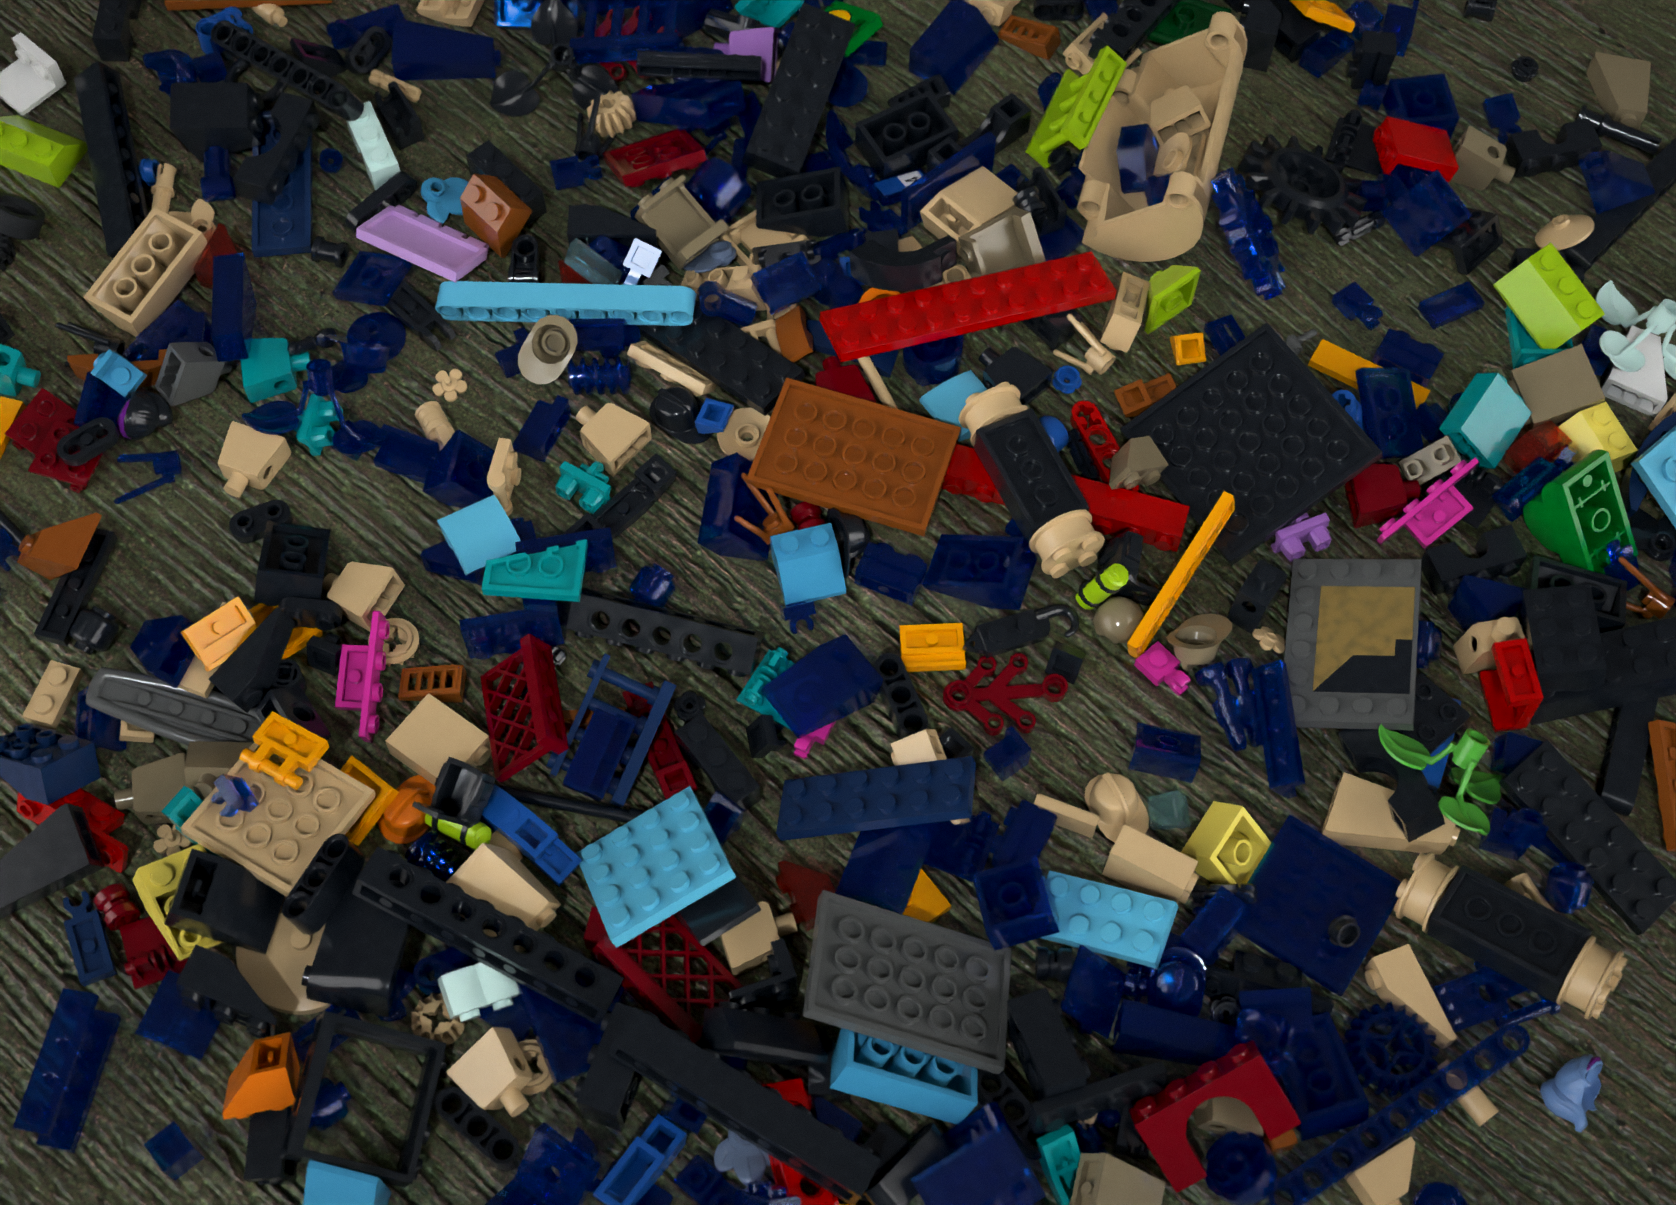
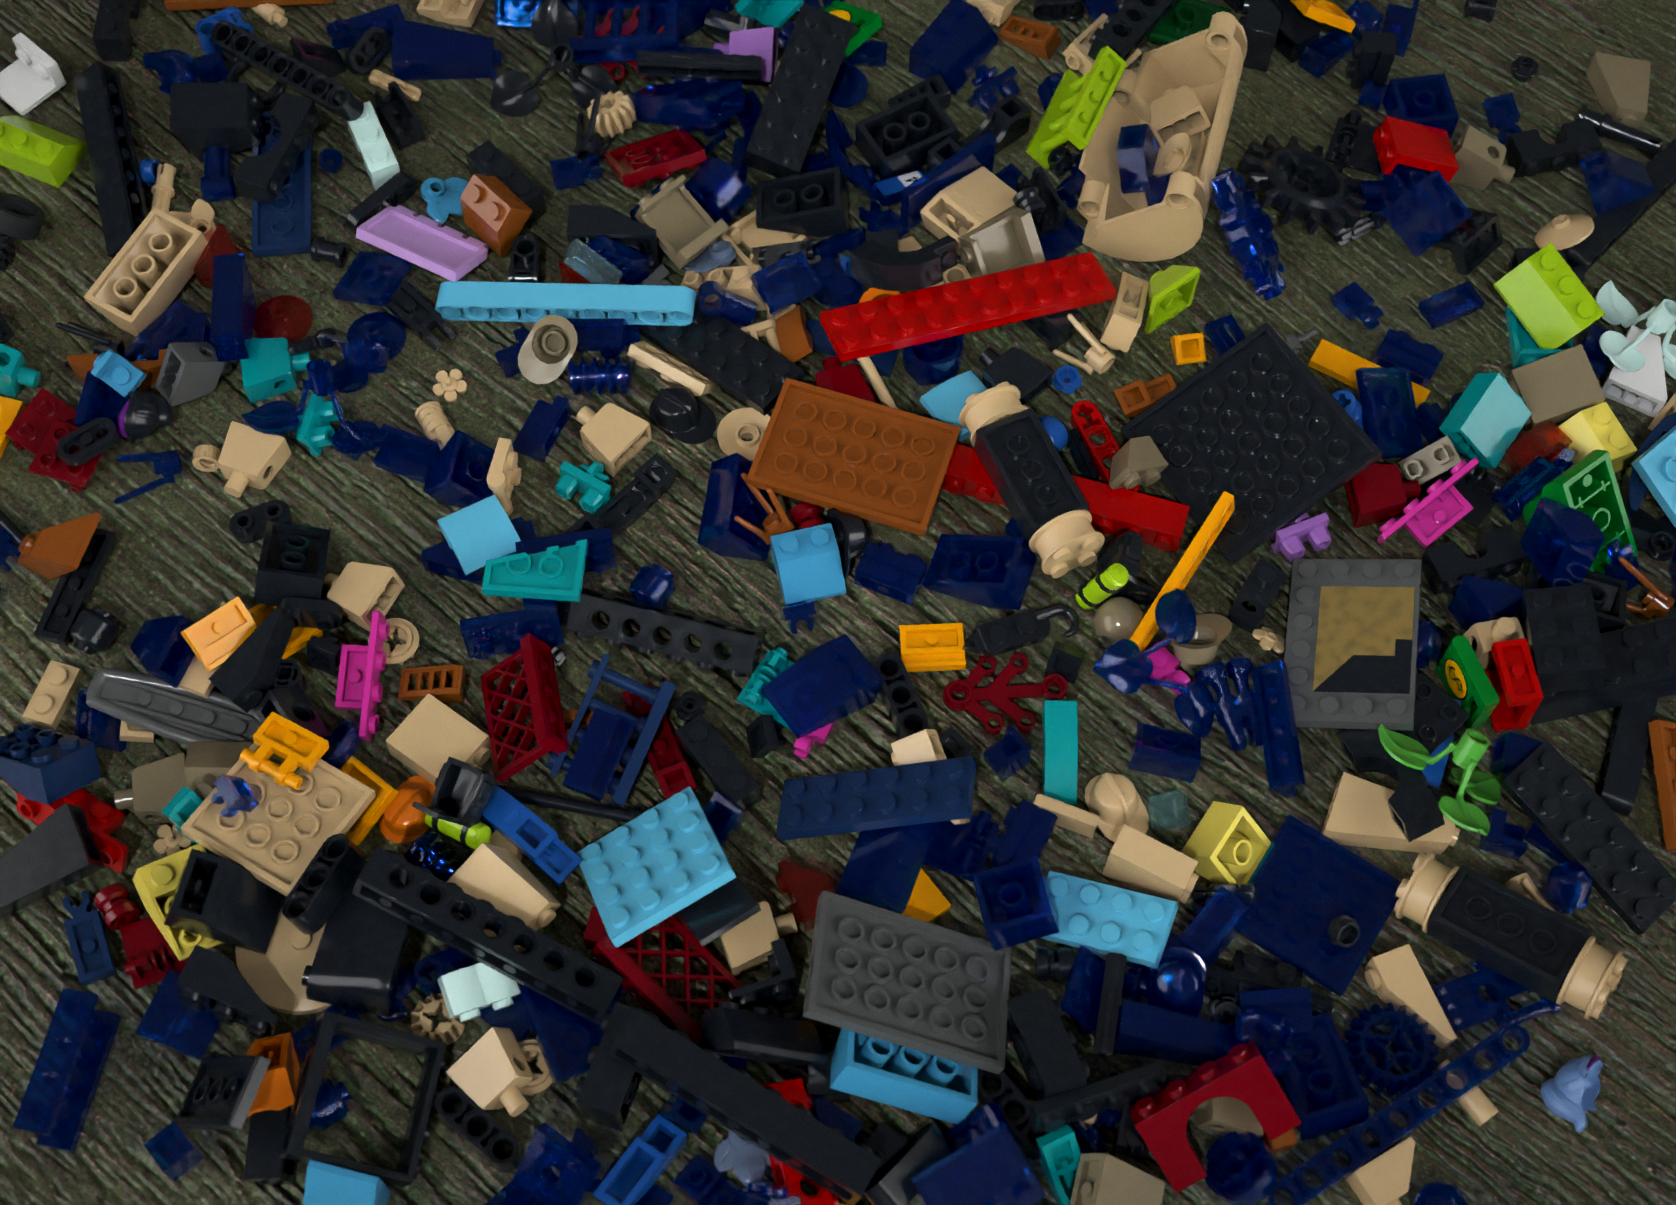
(206, 458): none -> tan axle
(222, 1092): none -> black tile
(292, 325): none -> clear red dish
(342, 744): none -> clear blue hat
(641, 260): plate -> none
(713, 416): blue slope -> none
(984, 95): none -> clear blue hips
(1060, 750): none -> teal slope
(1109, 1004): none -> black axle
(1129, 668): none -> clear blue plant
(1467, 681): none -> green container
(1525, 828): clear blue gear -> none
(1561, 542): none -> clear blue slope

